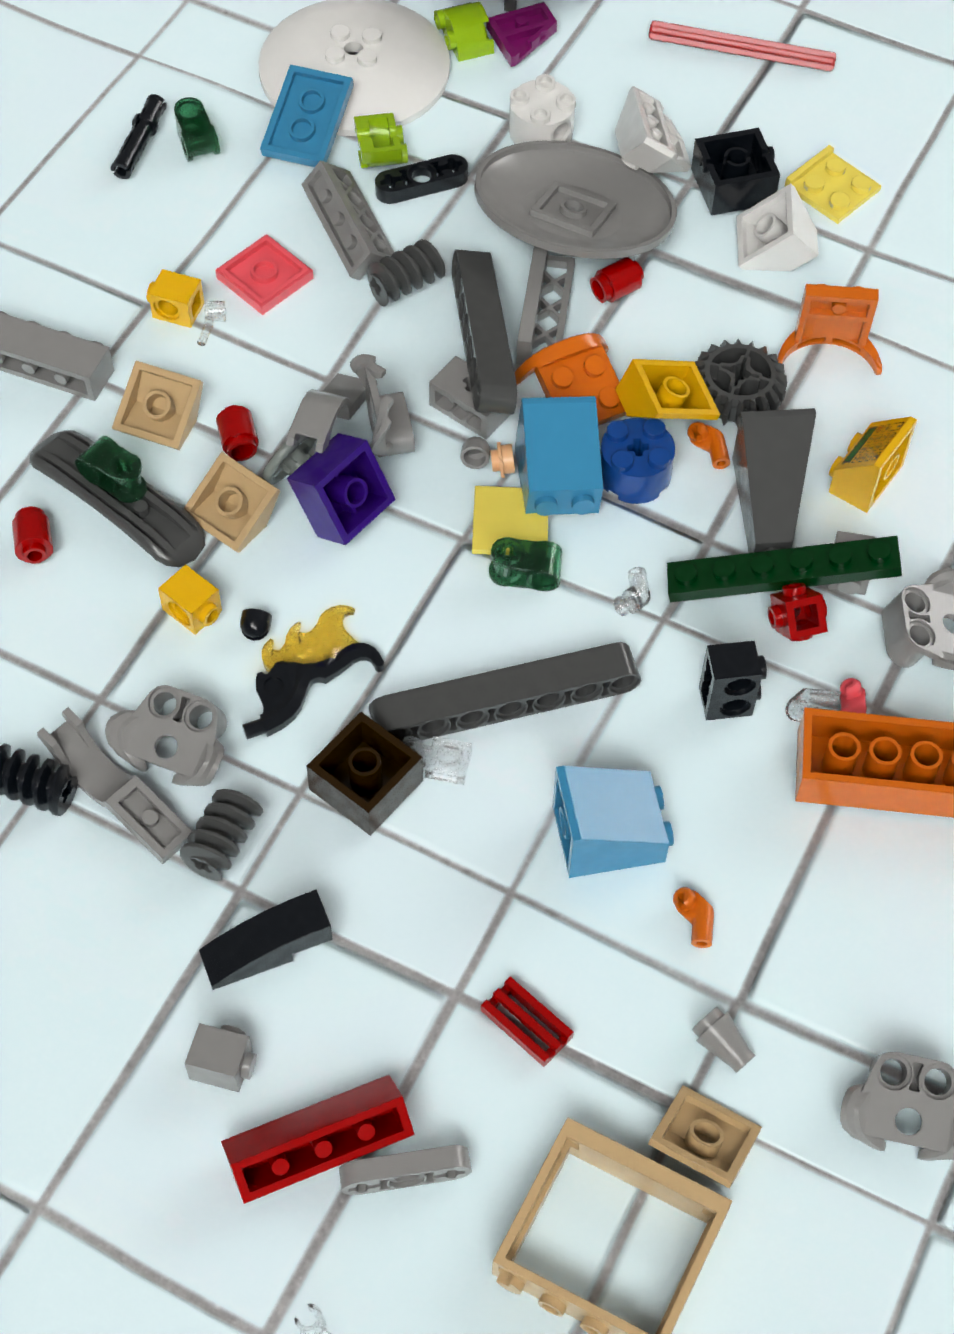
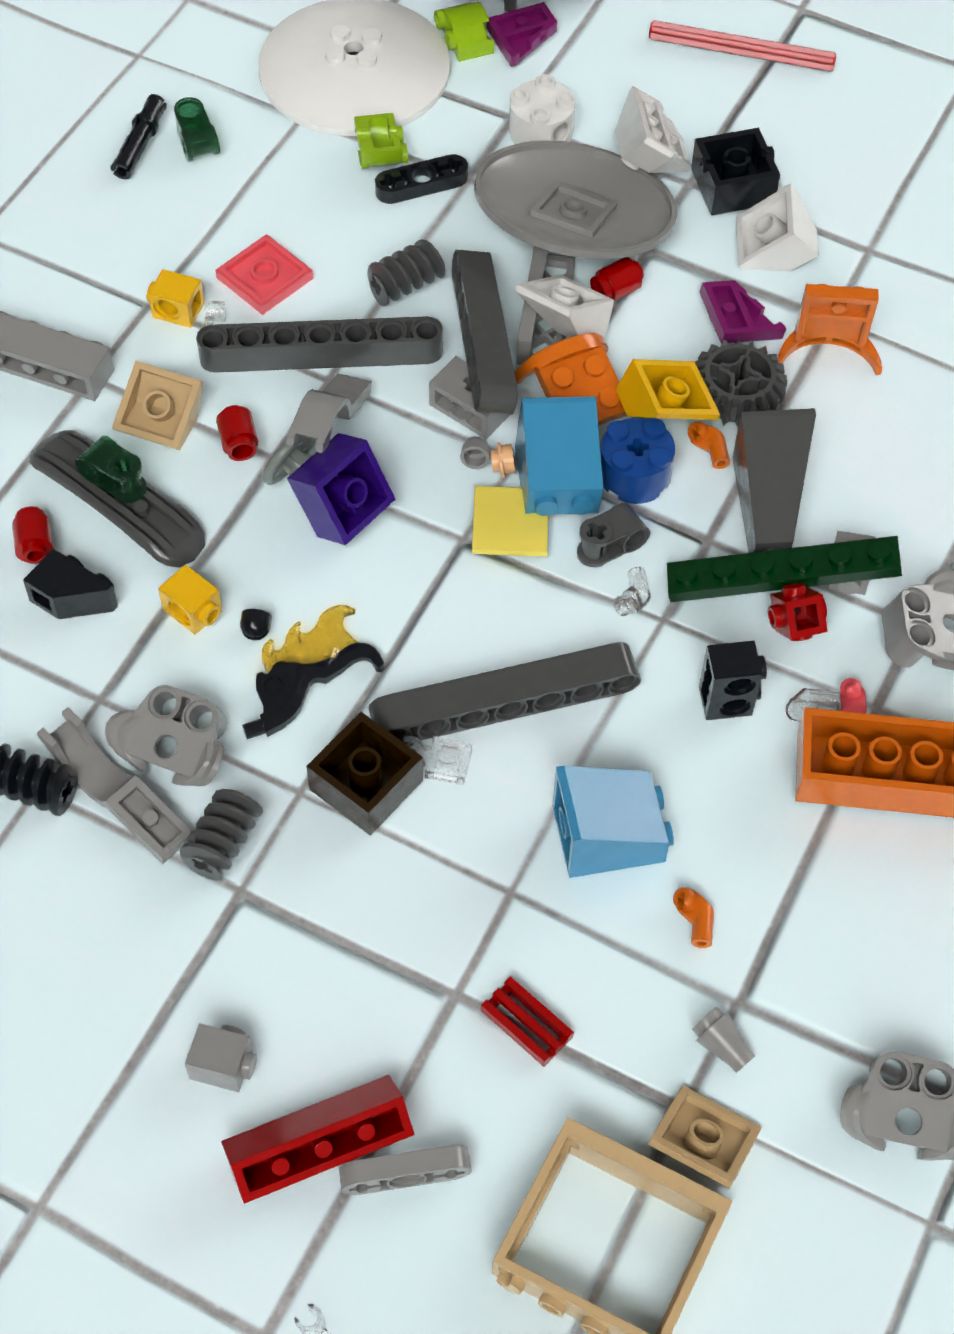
(69, 589): none -> black slope
(232, 503): tan slope -> none
(266, 940): black slope -> none
(307, 116): dark azure plate -> none
(320, 344): none -> dark grey beam
(346, 218): light grey fence -> none
(386, 412): light grey piece -> none
(529, 564): clear green piece -> none
(568, 305): none -> white slope
(611, 536): none -> dark grey piece
(737, 314): none -> magenta wing
(832, 185): light yellow piece -> none
(871, 462): yellow slope -> none

